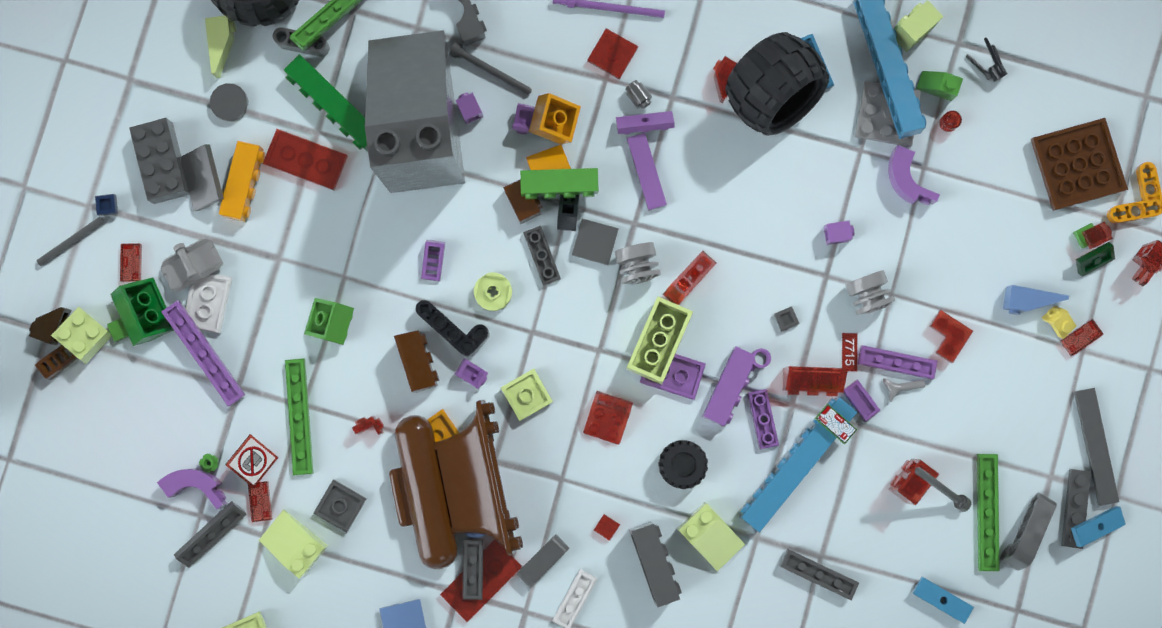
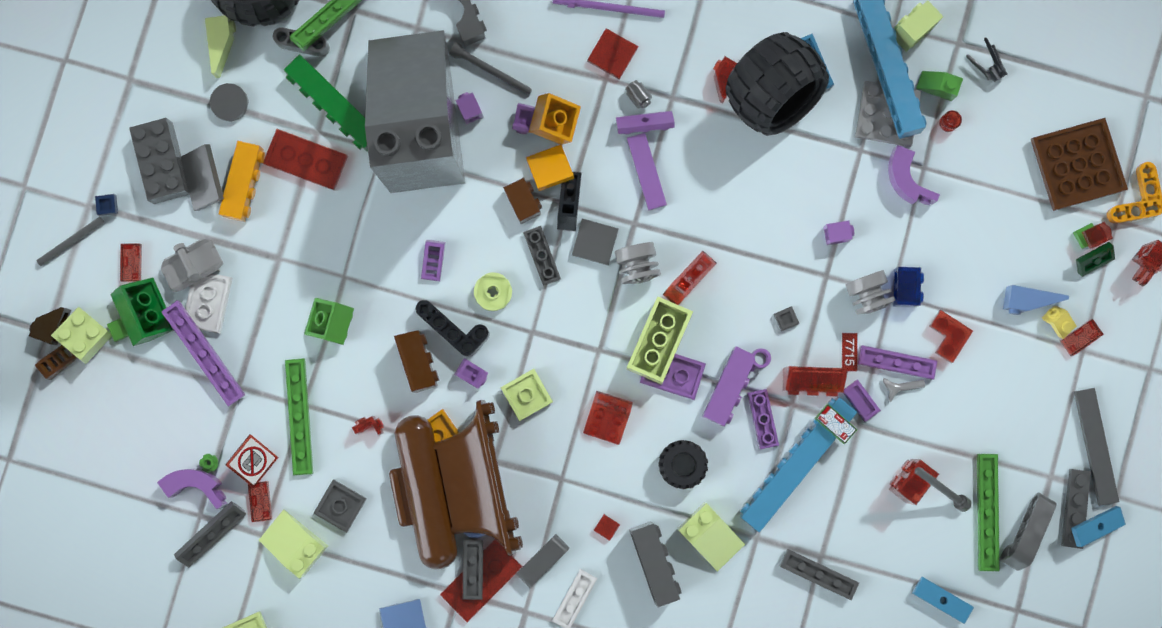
(559, 182): bright green brick -> none
(908, 287): none -> clear blue brick

